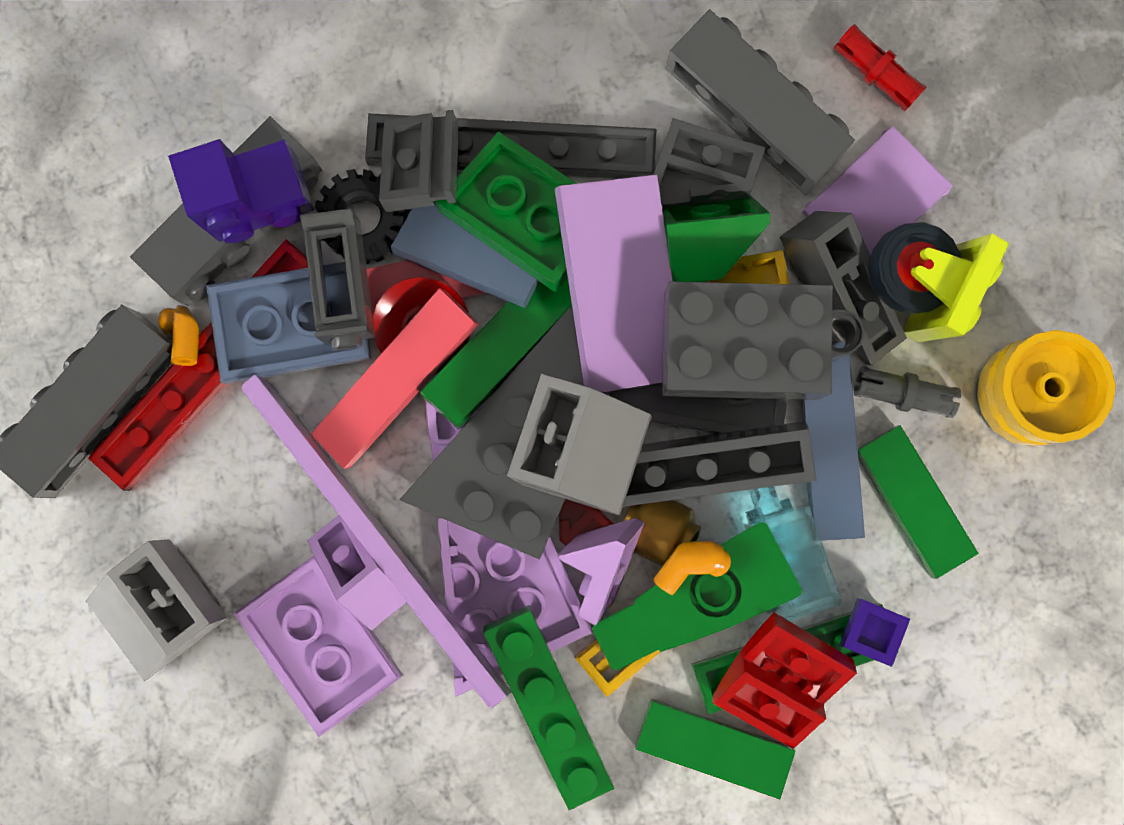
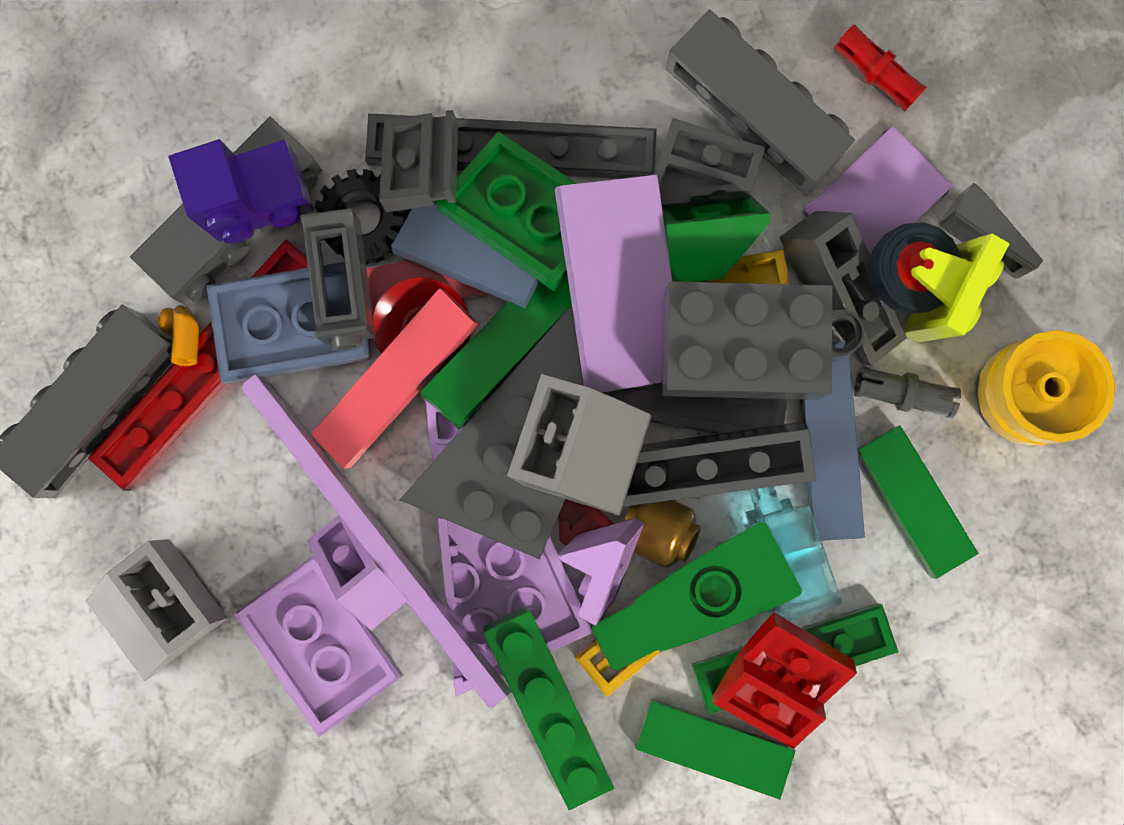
(692, 558): light orange arm -> none
(874, 632): dark purple plate -> none
(977, 215): none -> dark grey slope

